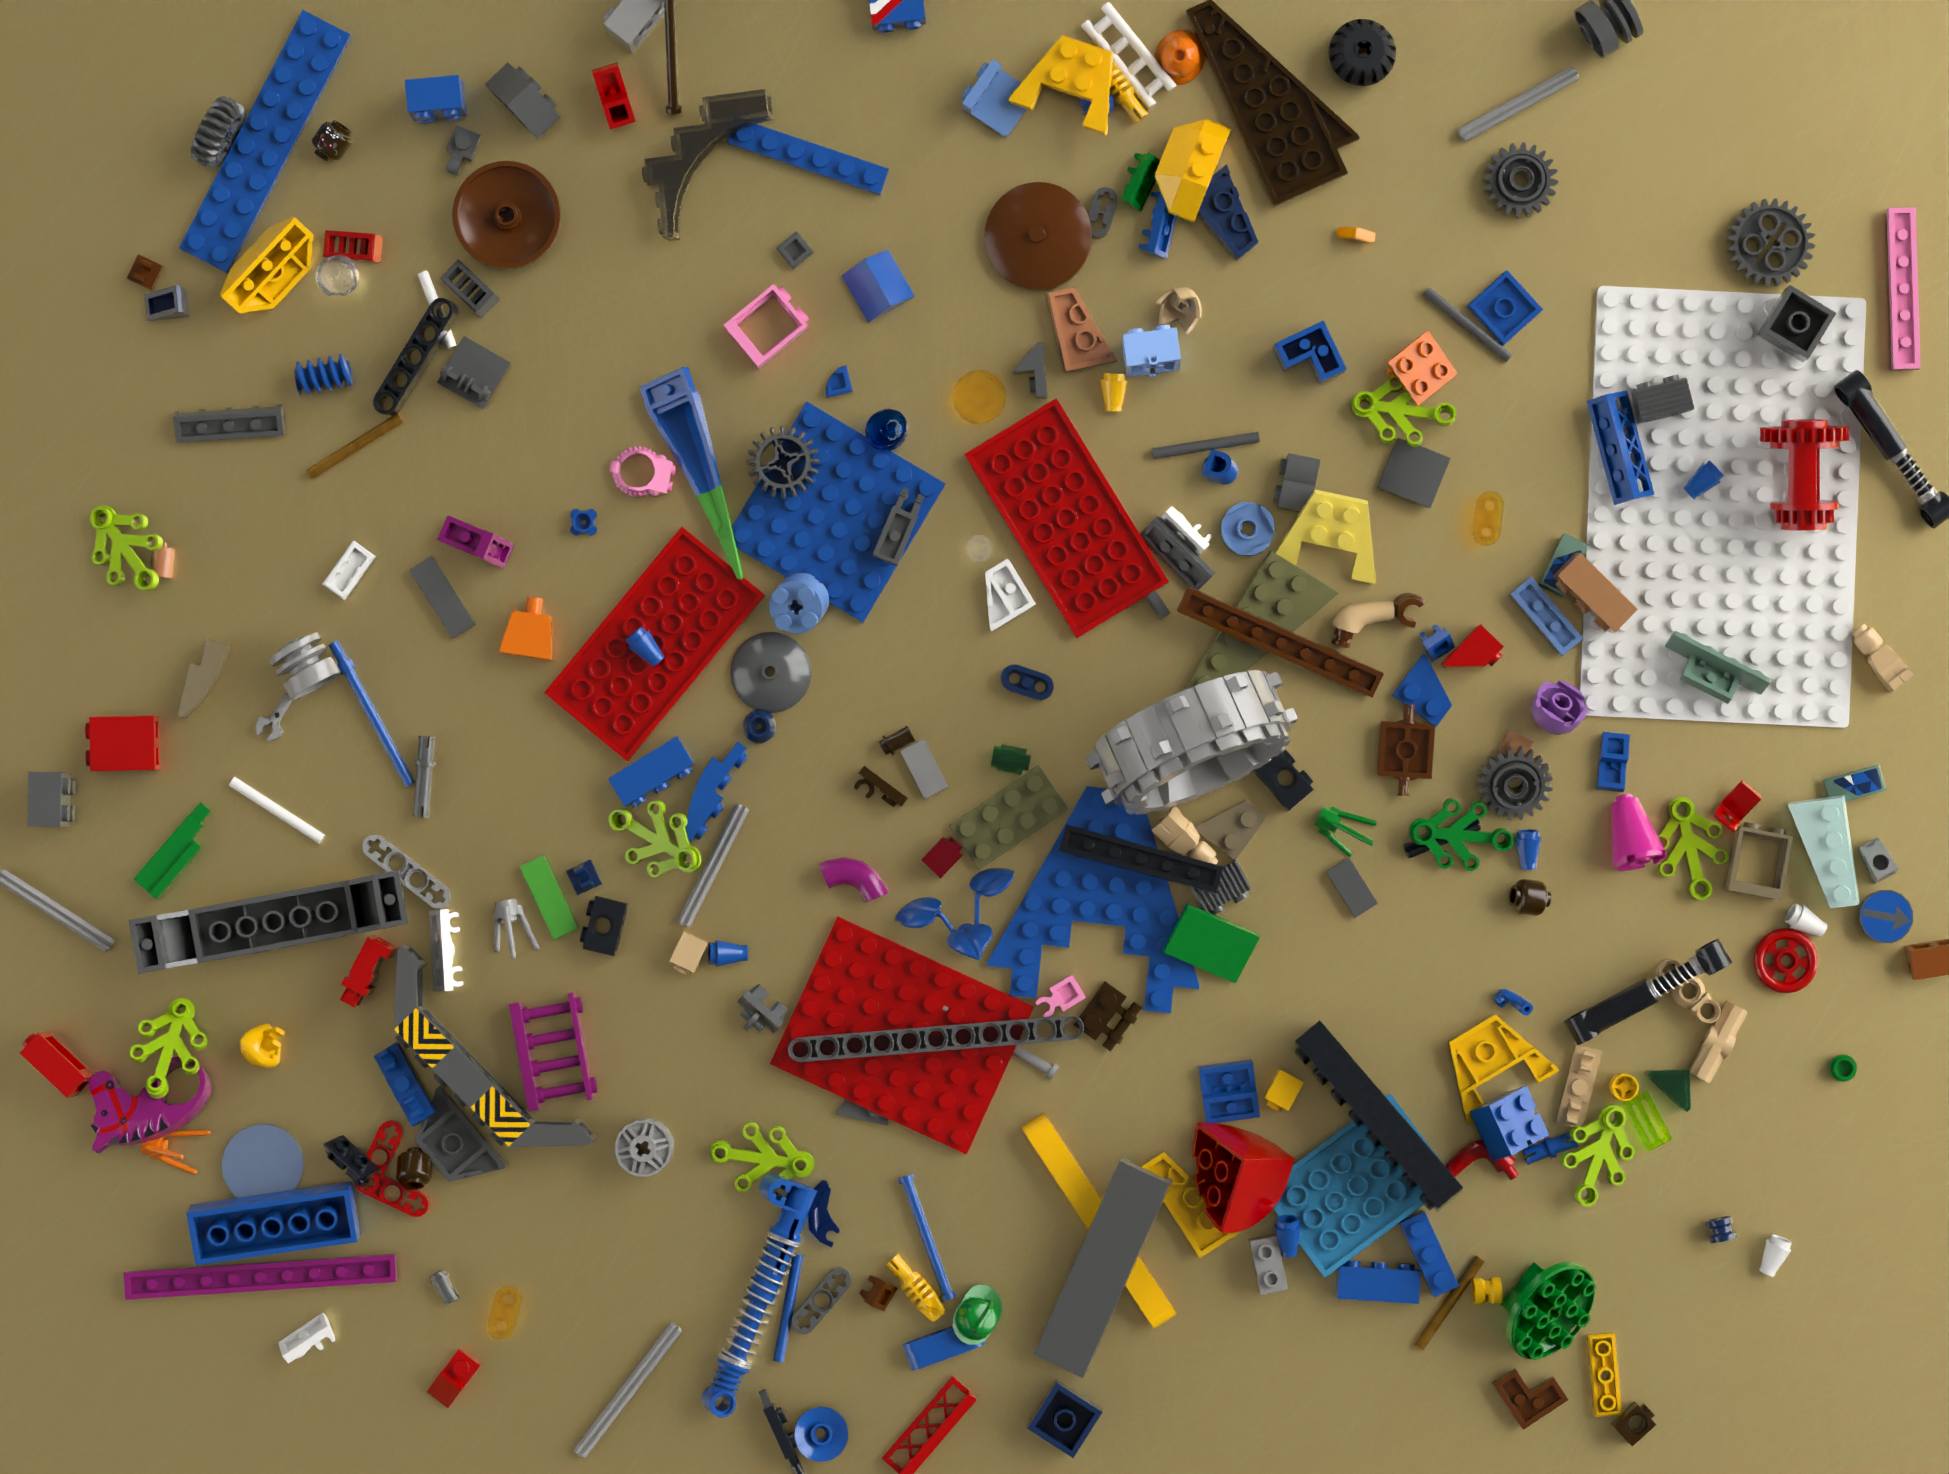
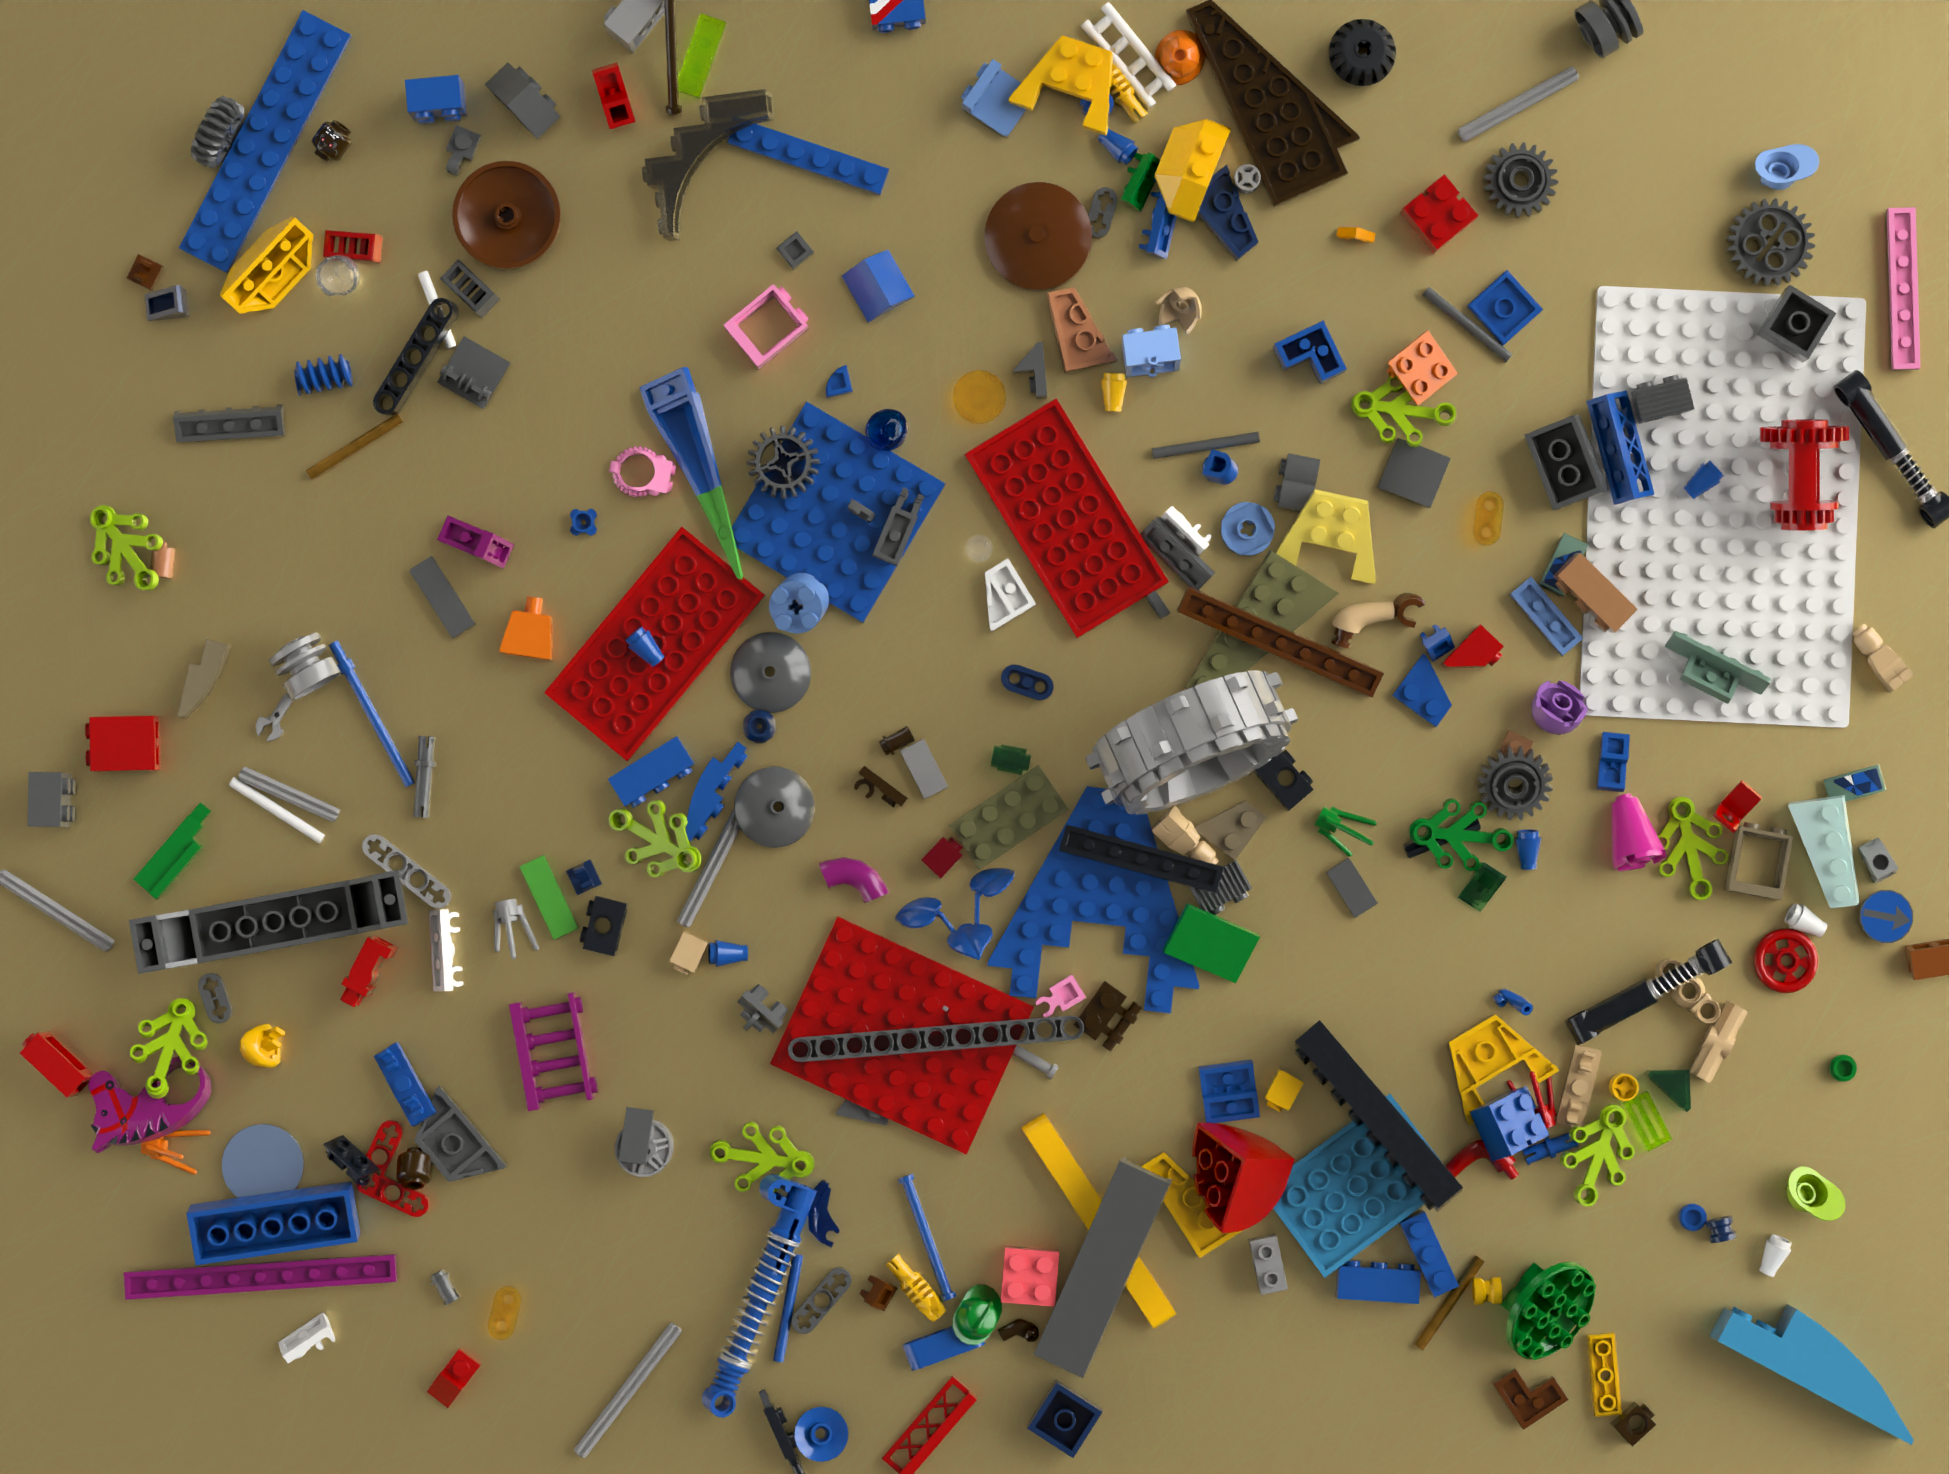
(209, 1000): none -> dark grey beam
(289, 794): none -> light grey axle
(349, 570): white plate -> none
(464, 1074): dark grey slope -> none
(636, 1136): none -> dark grey tile
(700, 55): none -> clear neon green tile
(755, 807): none -> dark grey dish
(861, 511): none -> dark grey tile
(1020, 1328): none -> dark brown arm
(1029, 1276): none -> coral brick
(1119, 146): none -> blue cone
(1250, 175): none -> light grey wheel
(1288, 1234): blue cone -> none
(1406, 750): reddish brown plate -> none
(1439, 214): none -> red piece
(1481, 886): none -> clear green slope
(1529, 897): dark brown head -> none
(1546, 1111): none -> red plant
(1566, 462): none -> dark grey brick
(1692, 1217): none -> blue tile
(1785, 165): none -> light blue piece
(1812, 1359): none -> dark azure slope
(1814, 1194): none -> lime piece

